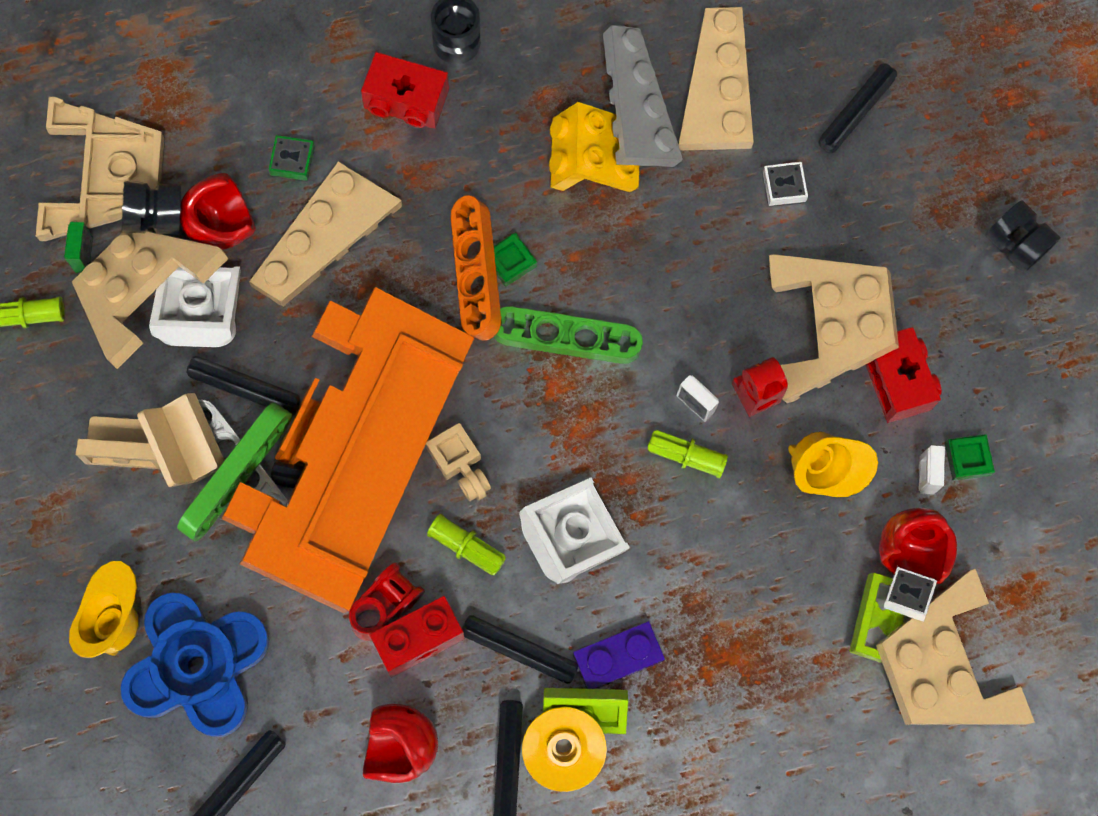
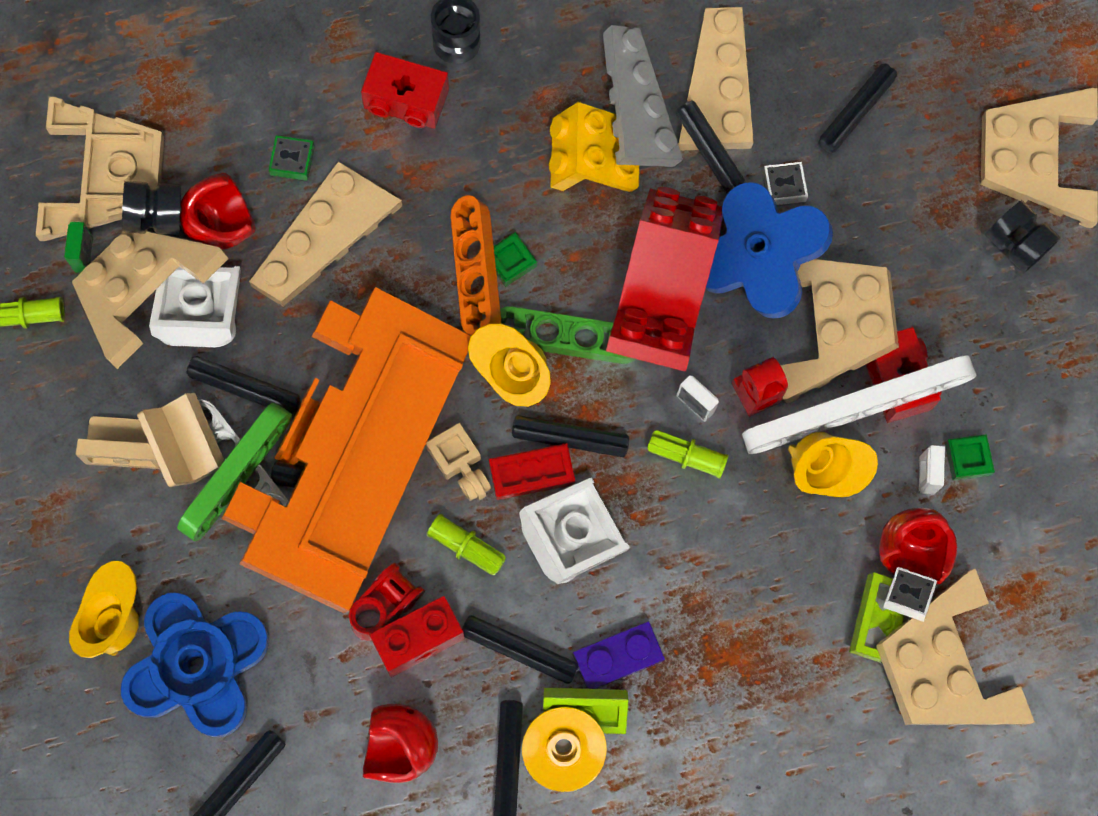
(510, 364): none -> yellow piece
(531, 471): none -> red plate
(575, 436): none -> black axle
(666, 278): none -> red bracket
(710, 146): none -> black axle
(787, 241): none -> blue plant
(859, 404): none -> white beam
(1022, 152): none -> tan wing

